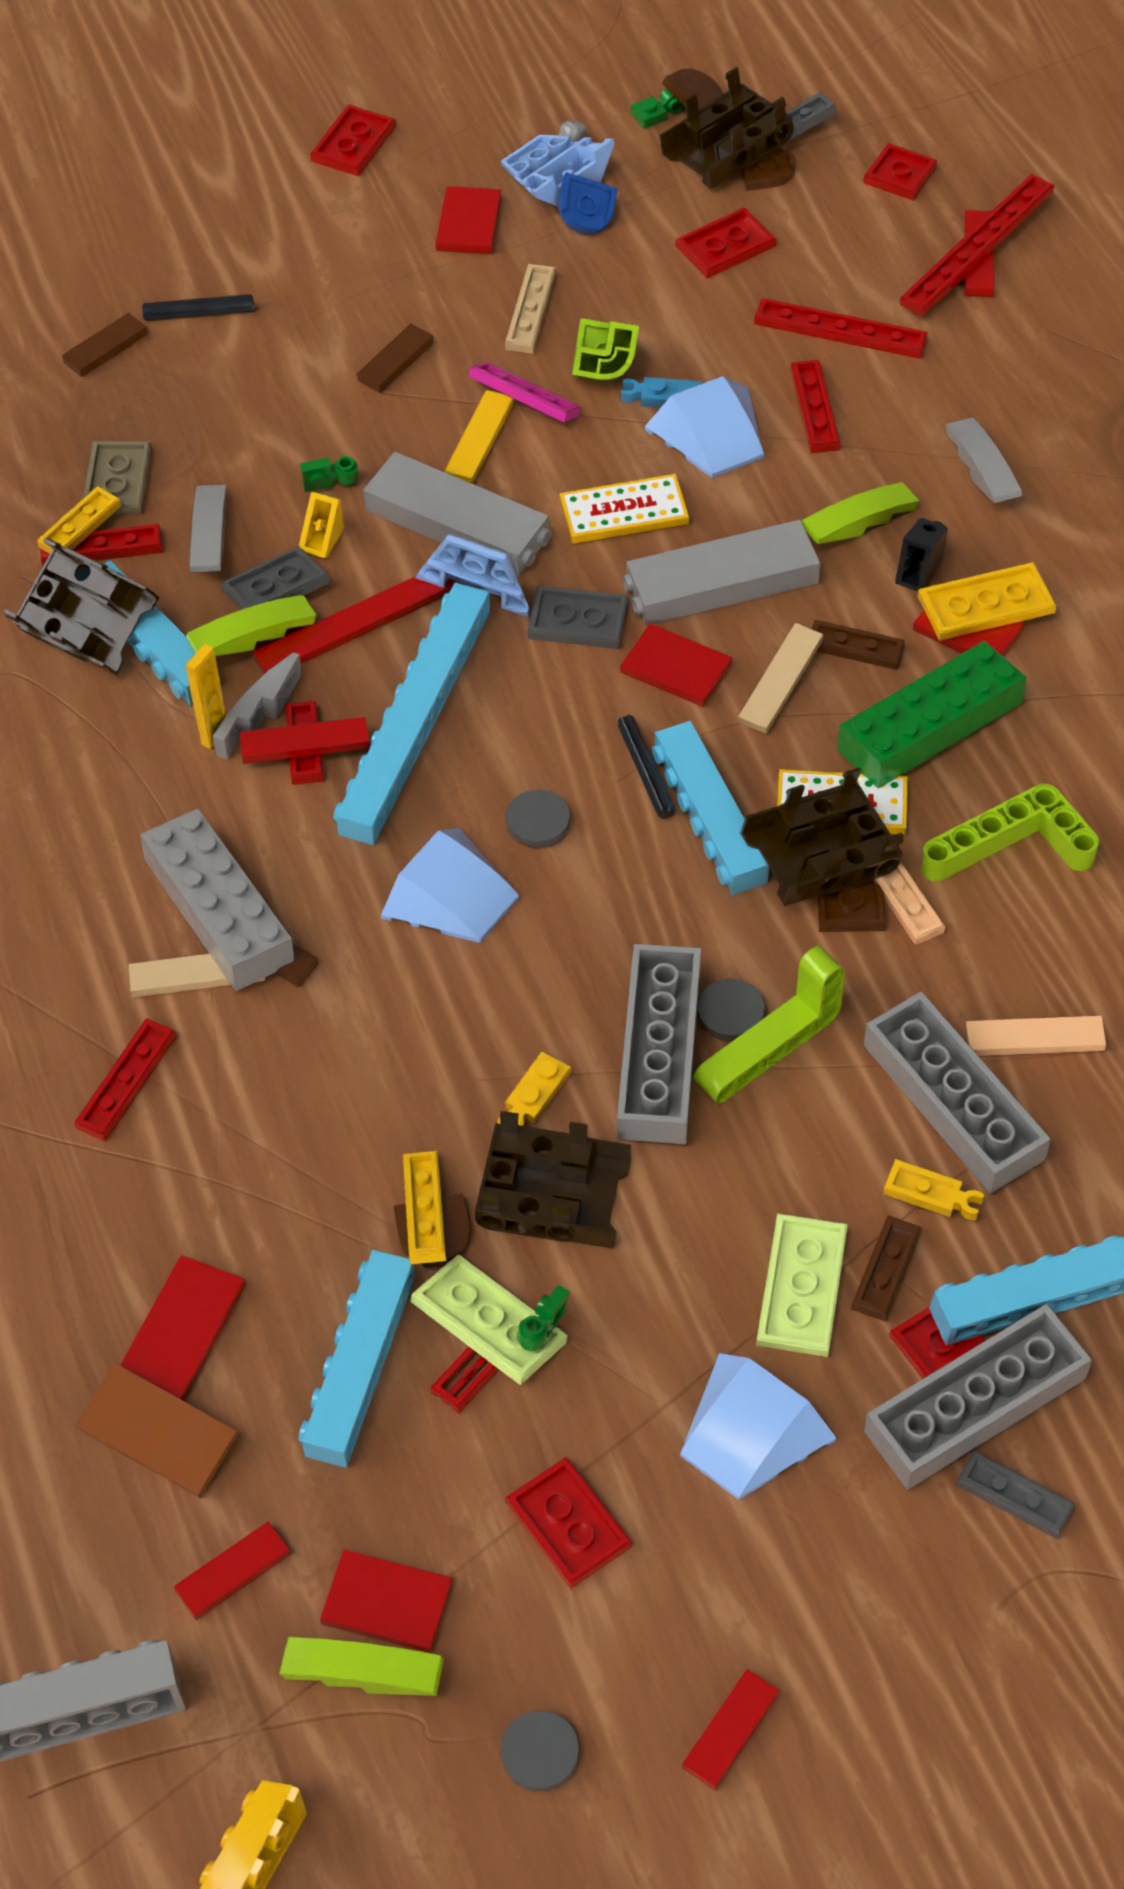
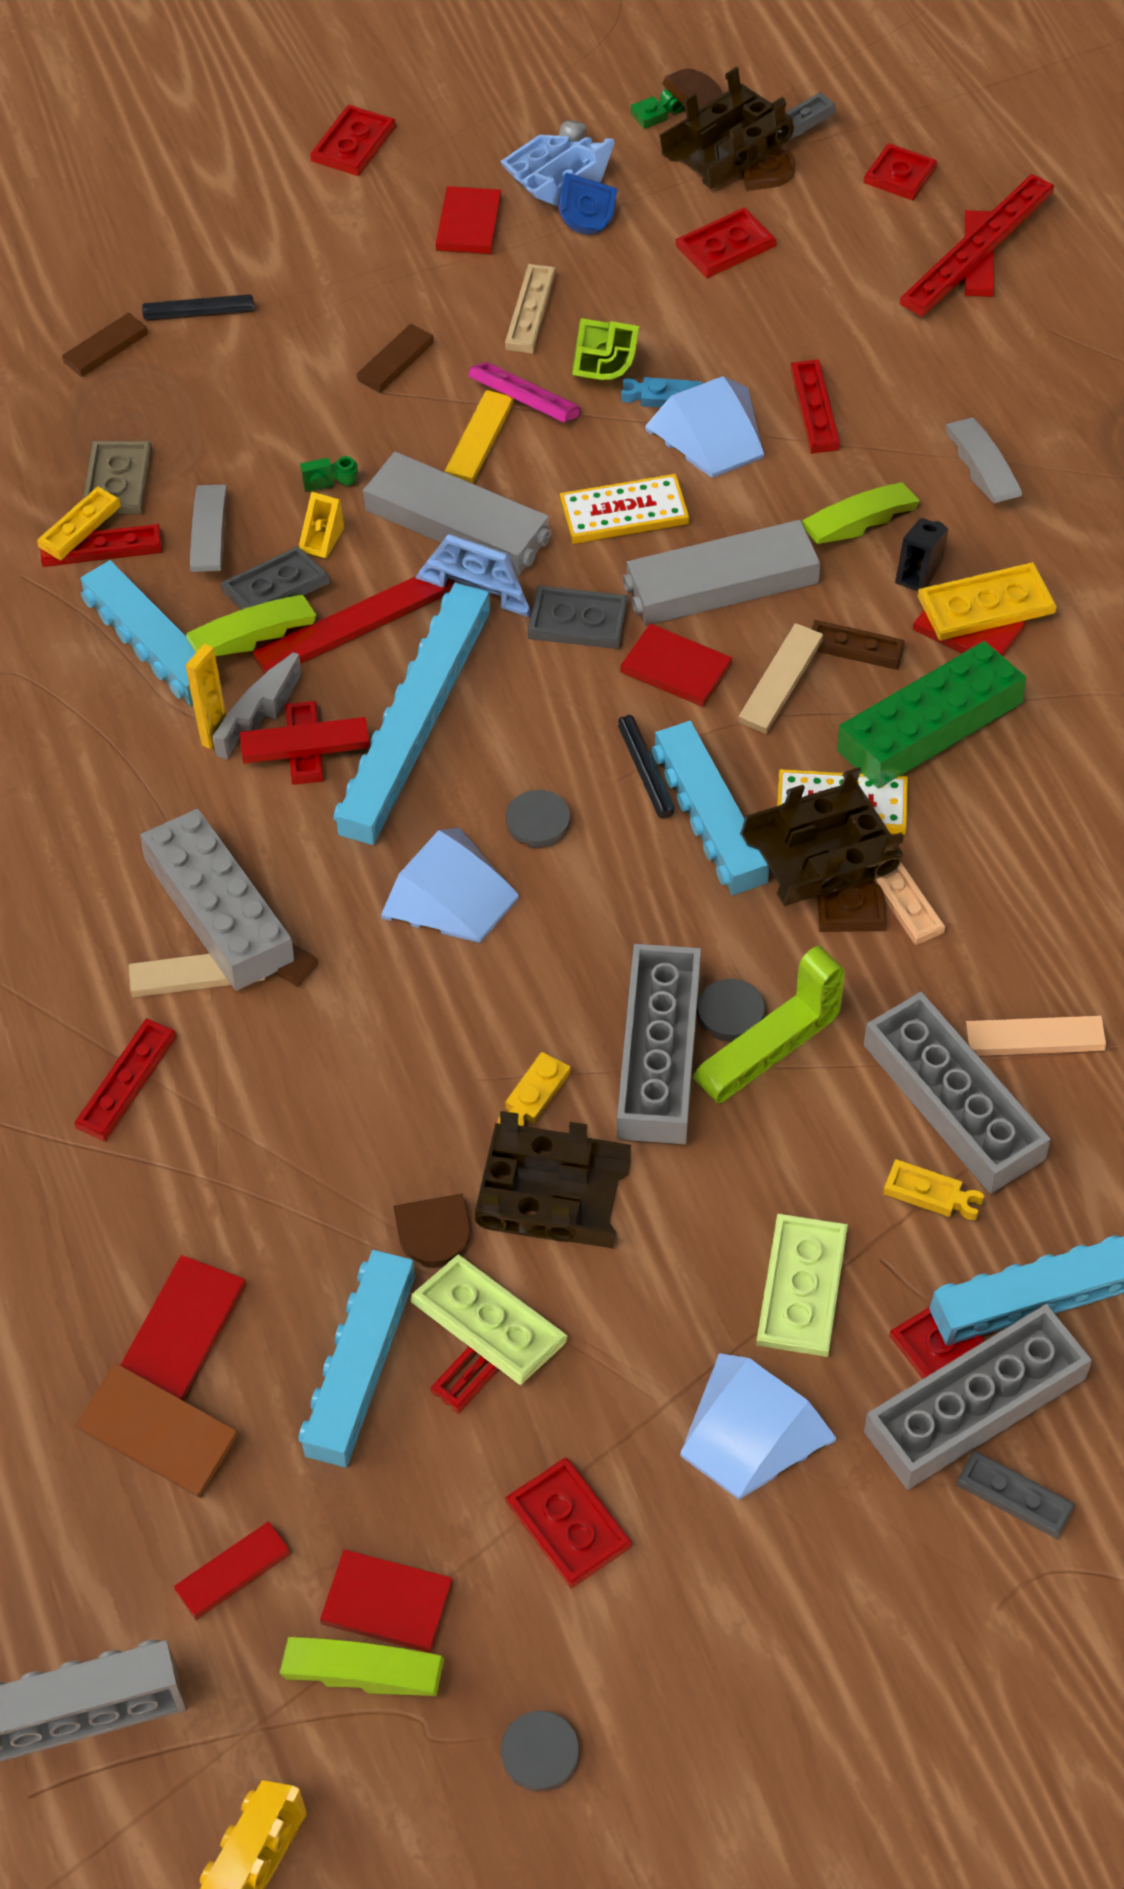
(83, 608): piece -> none
(424, 1207): yellow tile -> none
(550, 1310): green plate -> none
(730, 1729): red tile -> none
(841, 328): red tile -> none
(886, 1268): reddish brown tile -> none
(1032, 811): lime beam -> none

